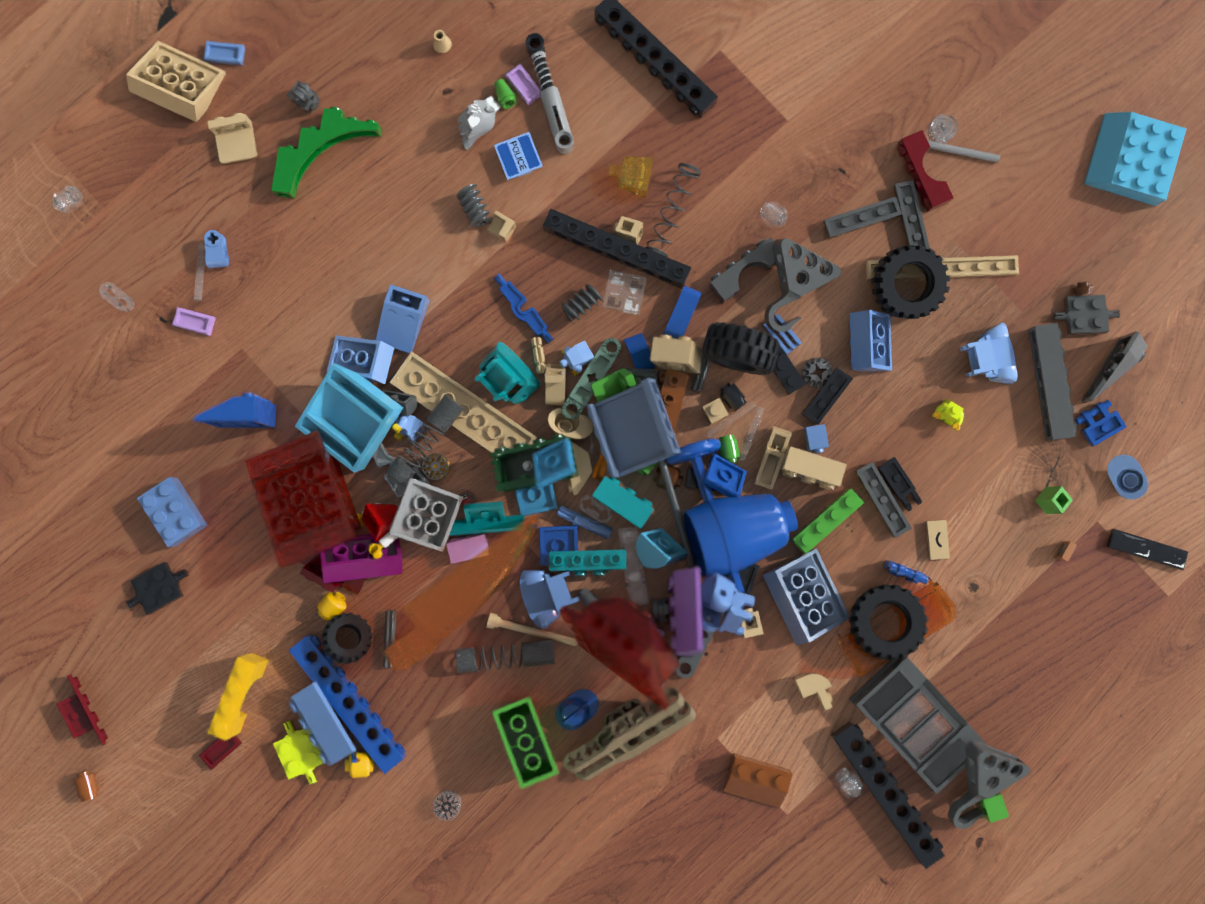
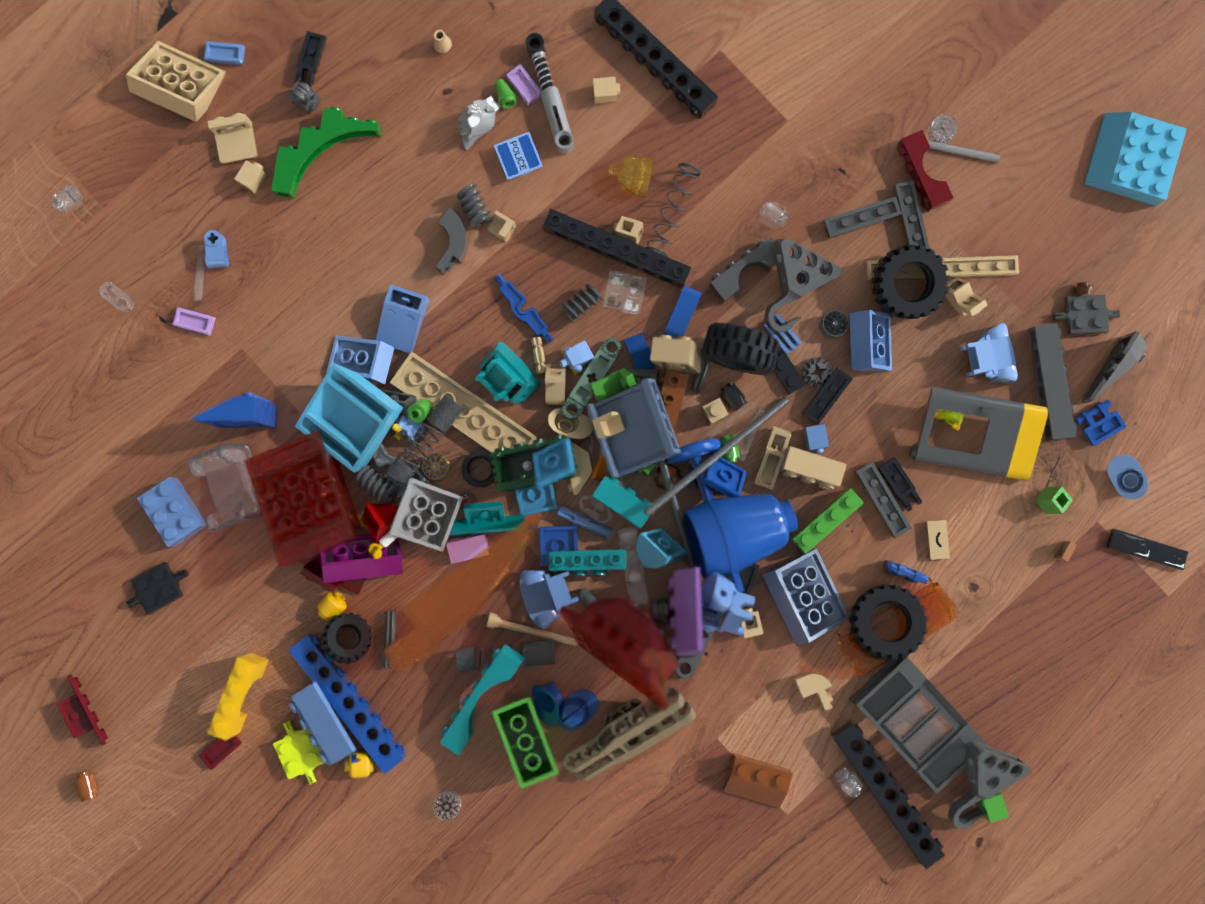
(227, 485): none -> clear windscreen
(251, 176): none -> tan brick
(310, 57): none -> black hinge
(376, 485): none -> dark grey piece
(420, 410): none -> bright green brick
(458, 241): none -> dark grey arch
(461, 730): none -> teal arch
(465, 469): none -> black tyre
(547, 701): none -> blue piece
(606, 90): none -> tan brick
(608, 425): none -> tan panel
(716, 456): none -> dark grey piece
(833, 324): none -> dark grey wheel
(963, 298): none -> tan brick
(1009, 439): none -> dark grey piece

